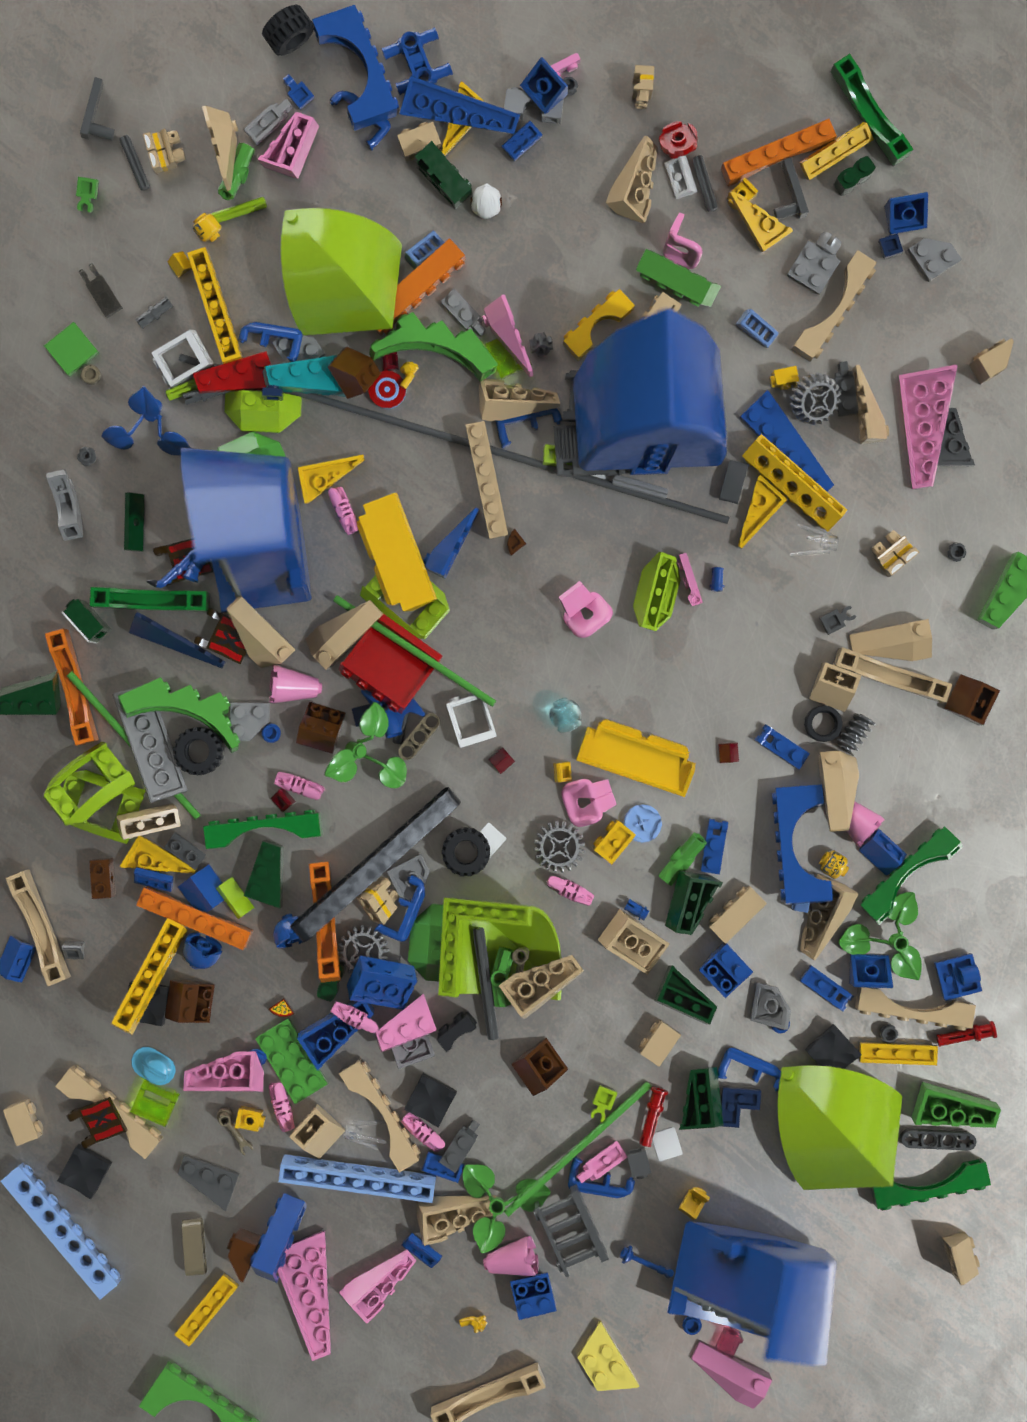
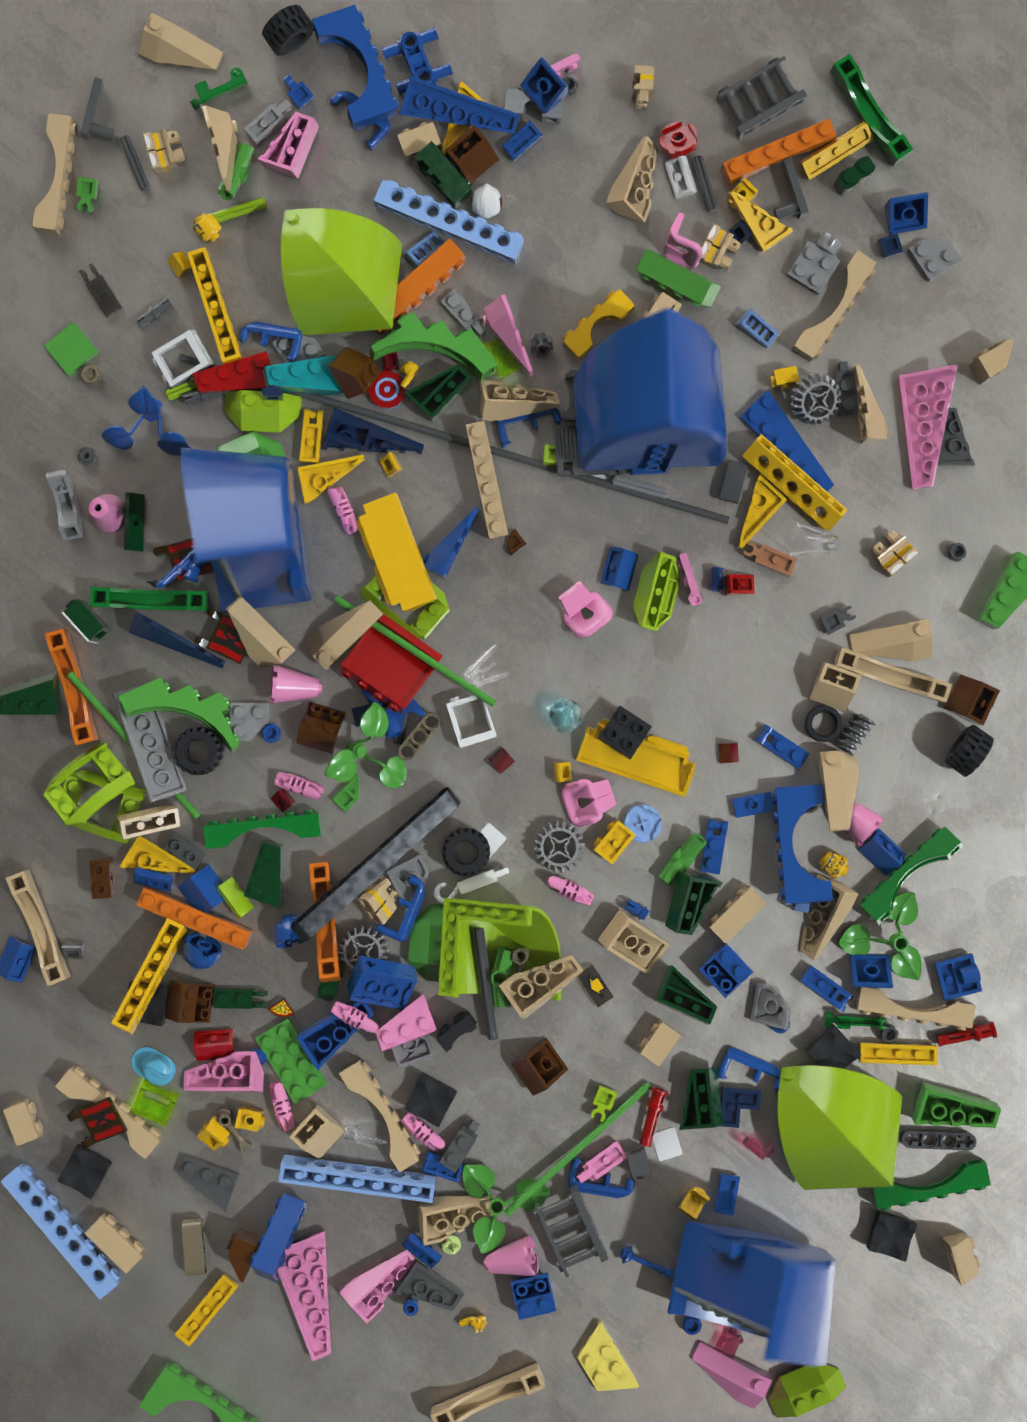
(49, 211): none -> tan arch
(107, 513): none -> bright pink cone
(115, 1242): none -> tan brick
(170, 44): none -> tan wedge
(213, 1044): none -> red panel
(214, 1134): none -> yellow brick
(237, 80): none -> green piece
(238, 998): none -> dark green hinge
(311, 436): none -> yellow plate
(348, 794): none -> bright green tile
(356, 433): none -> dark blue wedge
(390, 464): none -> yellow slope
(410, 1307): none -> blue pin
(428, 1286): none -> dark grey wing
(437, 223): none -> light blue brick
(439, 392): none -> dark green wedge
(451, 1245): none -> yellowish green plate
(471, 883): none -> white piece
(472, 154): none -> reddish brown slope
(475, 676): none -> clear plant
(595, 986): none -> clear smoke tile
(619, 568): none -> blue panel
(624, 732): none -> black brick
(716, 246): none -> tan hips
(726, 1194): none -> blue plate
(739, 584): none -> red slope
(741, 232): none -> dark blue slope
(753, 804): none -> blue plate
(755, 1146): none -> clear pink bracket
(761, 116): none -> dark grey fence
(772, 558): none -> nougat plate
(805, 1390): none -> lime wedge
(845, 1022): none -> green piece
(891, 1235): none -> black brick
(969, 750): none -> black tyre

